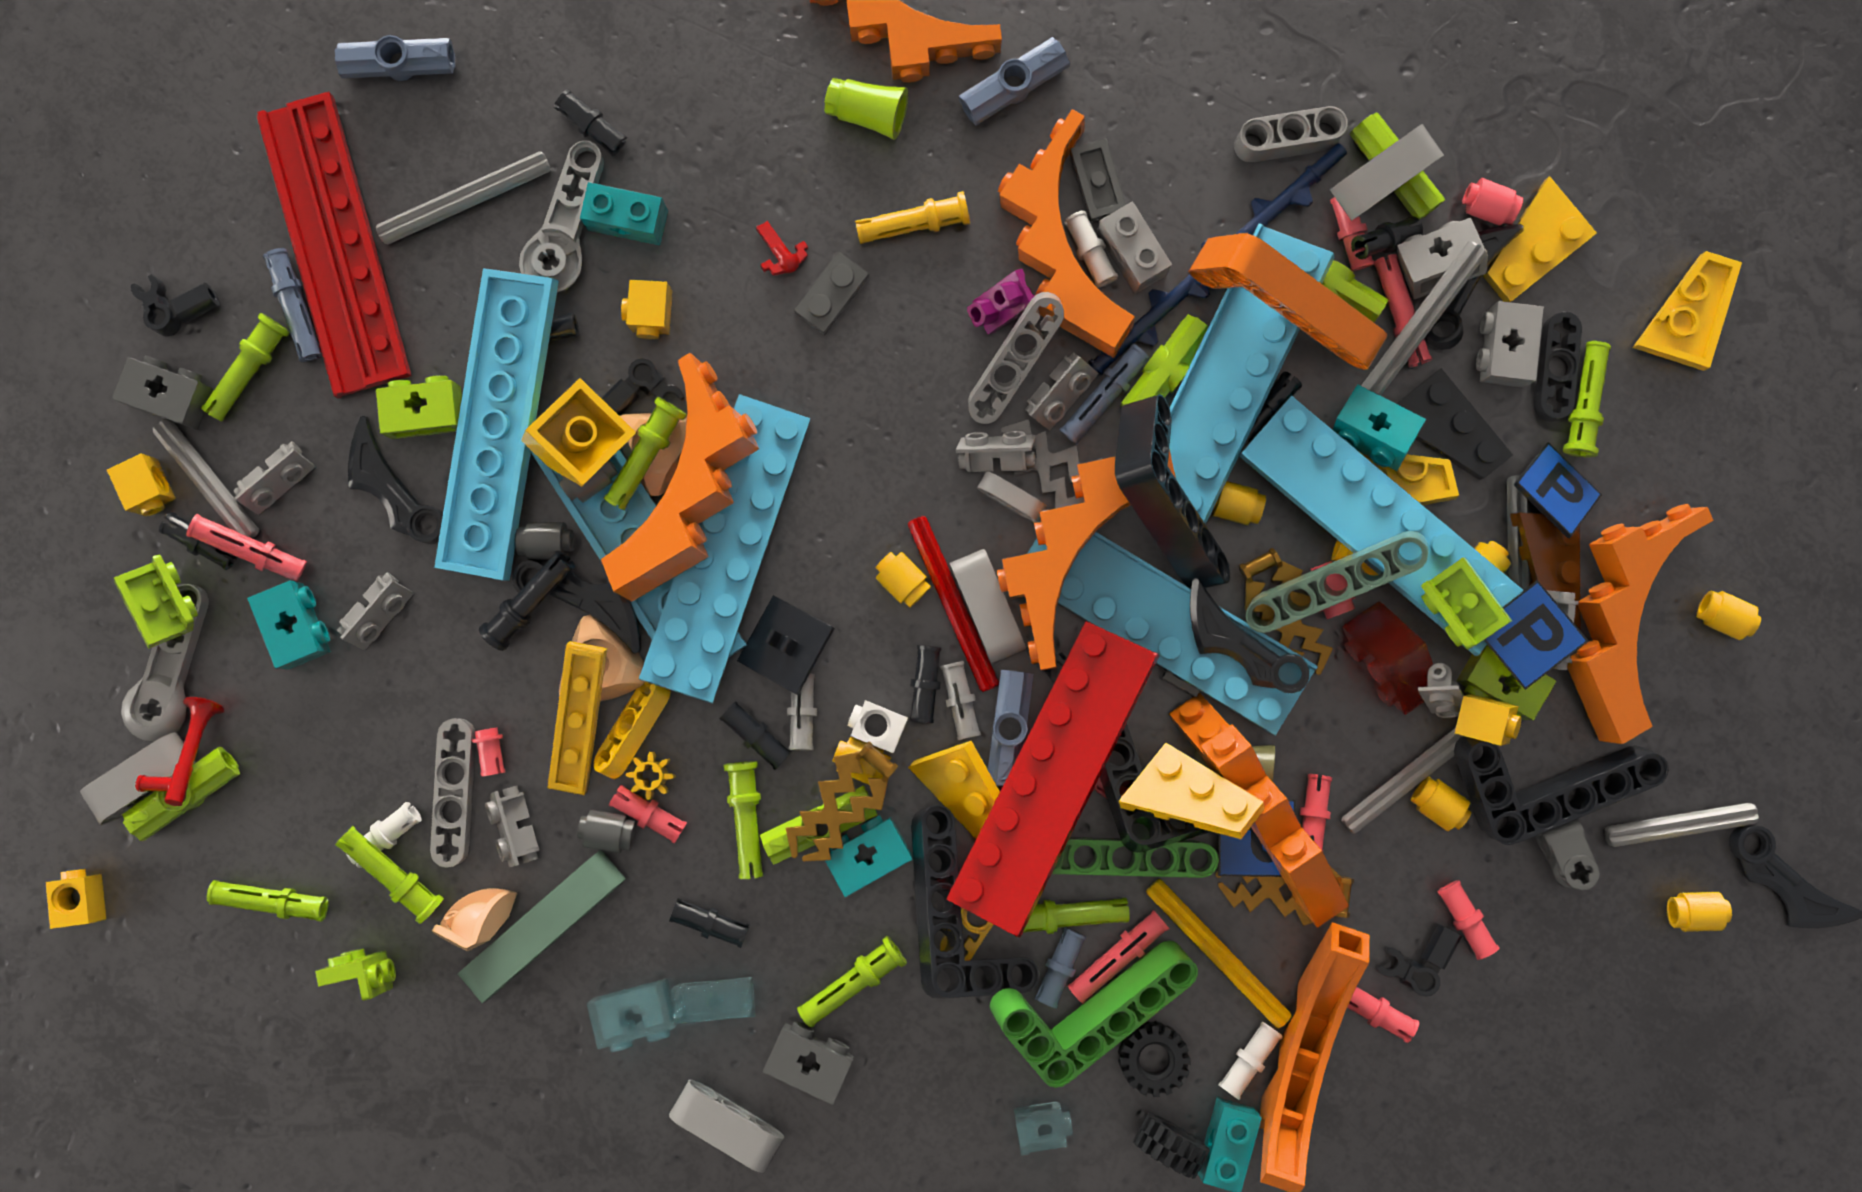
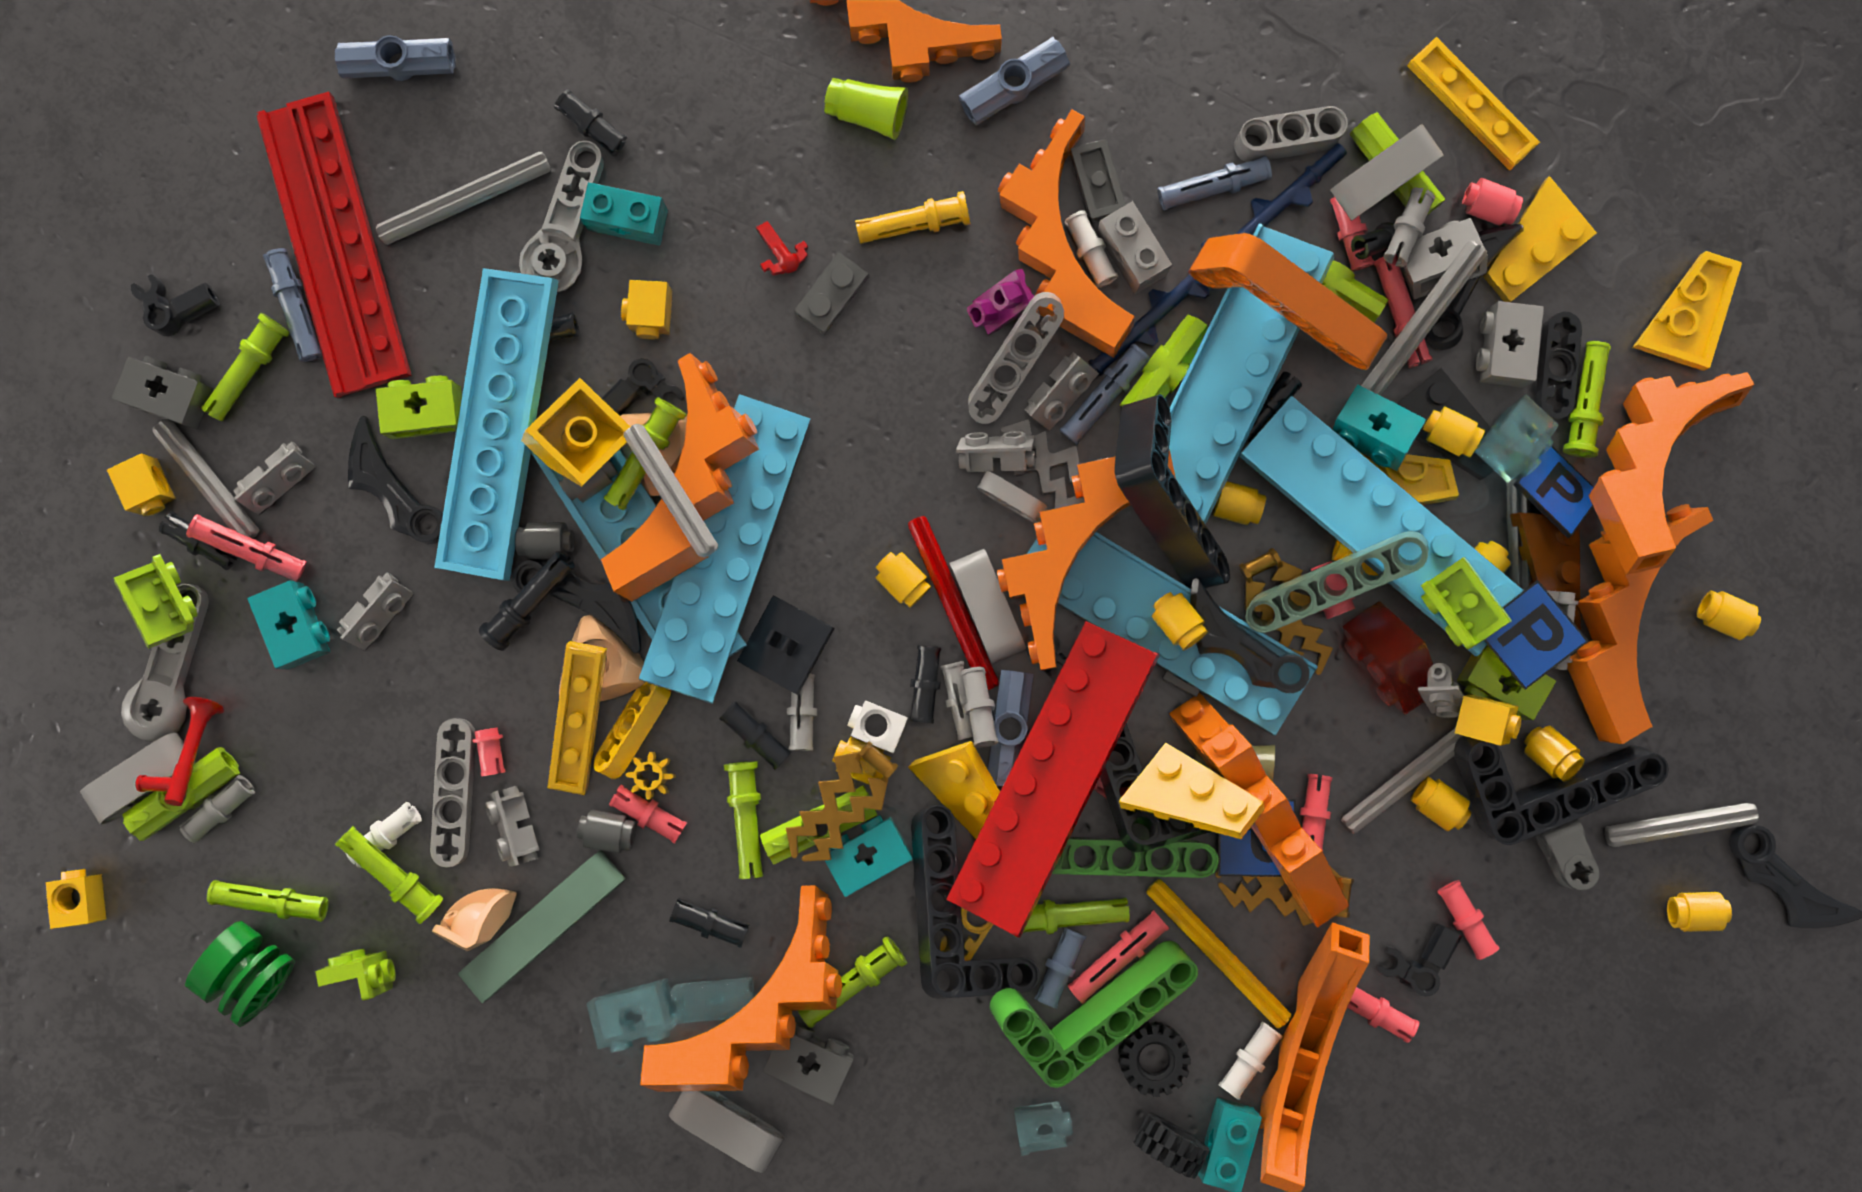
(217, 809): none -> light grey pin
(234, 969): none -> green wheel
(670, 490): none -> light grey axle
(800, 982): none -> orange arch
(979, 707): none -> light grey pin
(1179, 620): none -> yellow brick
(1213, 183): none -> sand blue pin
(1409, 227): none -> light grey pin
(1453, 432): none -> yellow brick
(1473, 103): none -> yellow tile
(1517, 439): none -> clear light blue brick
(1553, 753): none -> yellow brick
(1631, 495): none -> orange arch

